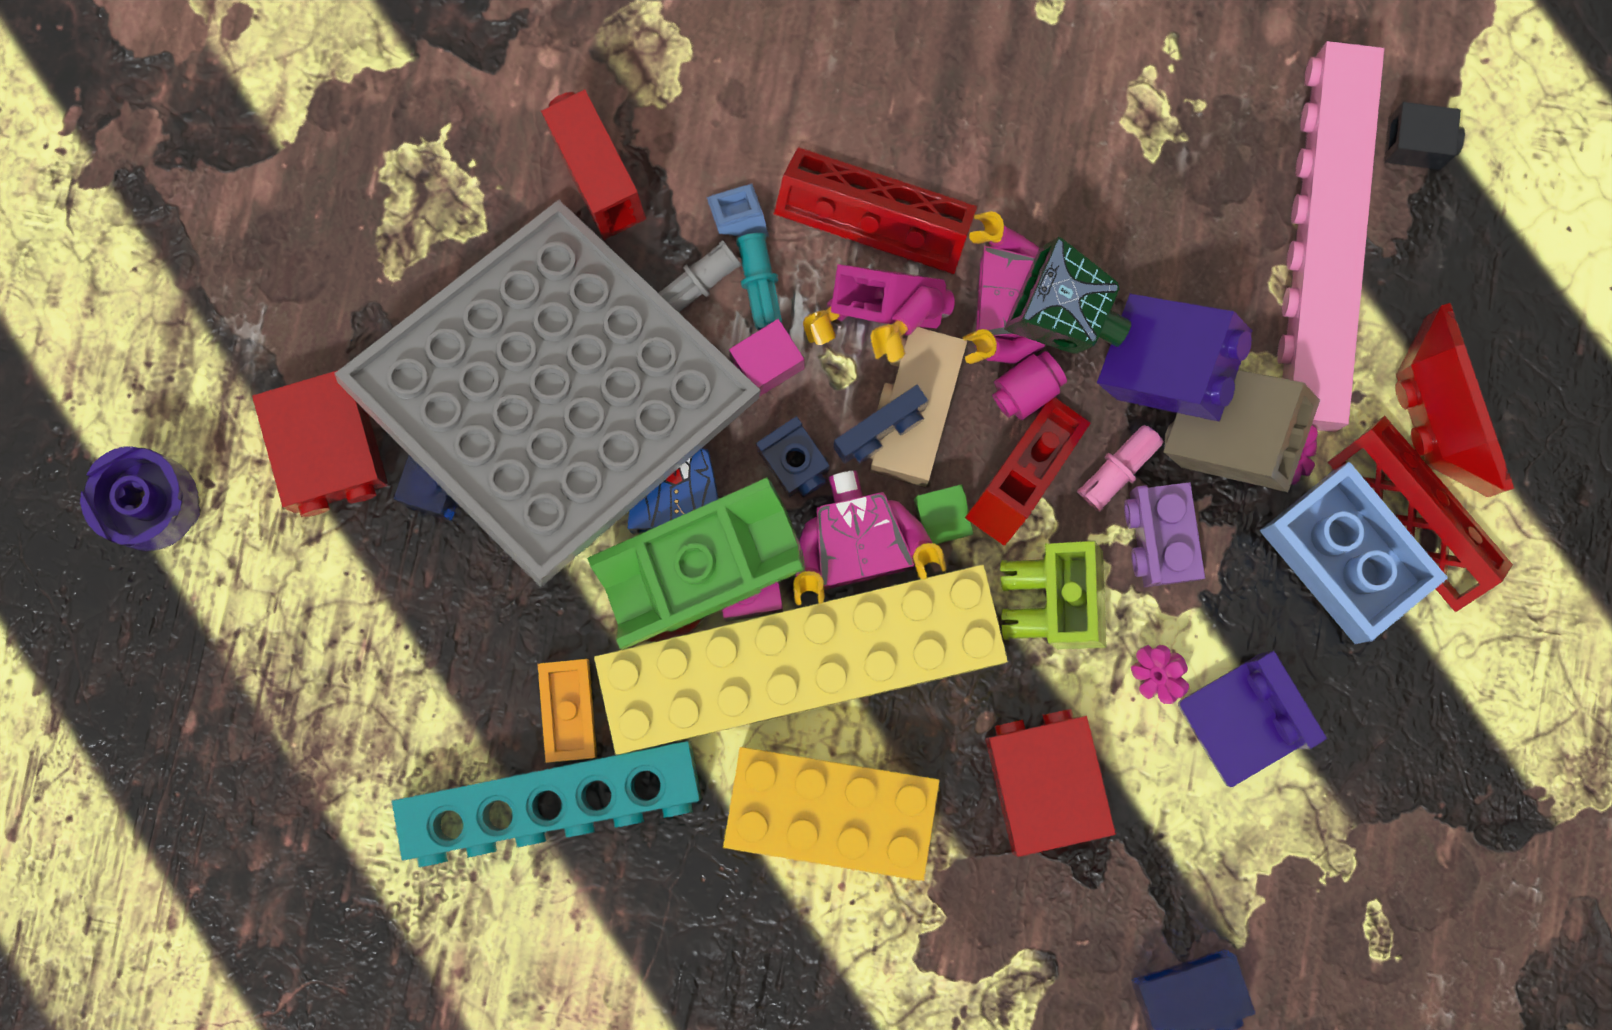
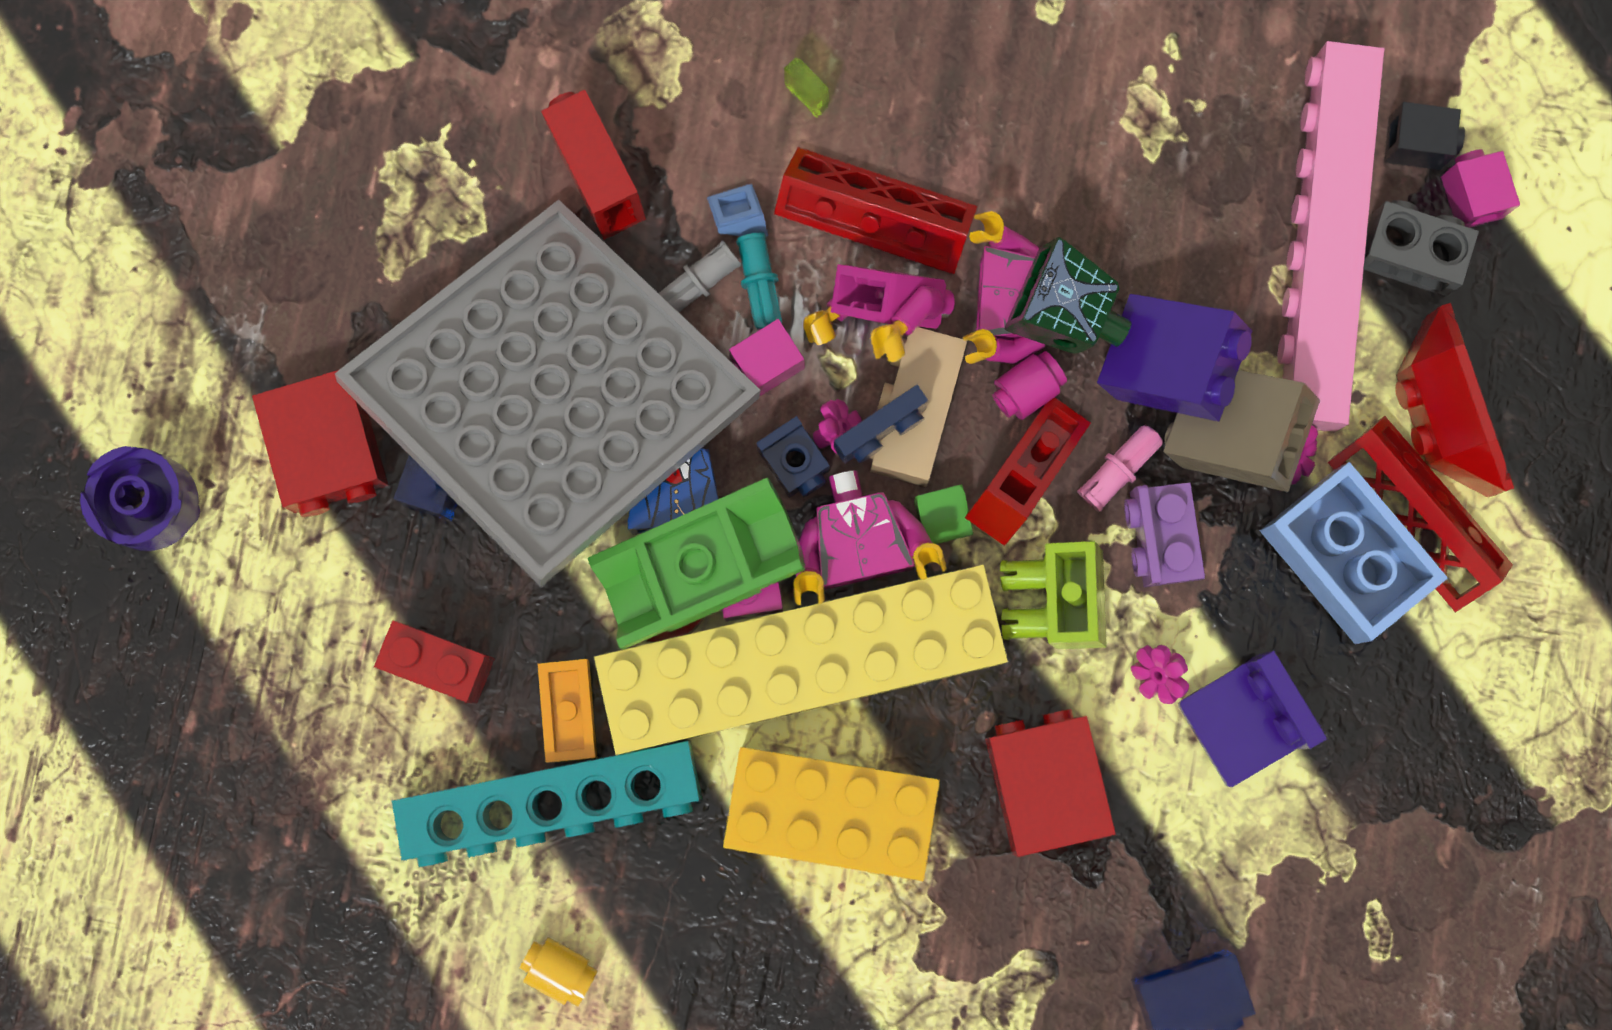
(434, 662): none -> red brick
(558, 972): none -> yellow brick
(806, 86): none -> clear neon green tile
(836, 423): none -> dark pink plant
(1415, 260): none -> dark grey brick
(1480, 188): none -> dark pink brick

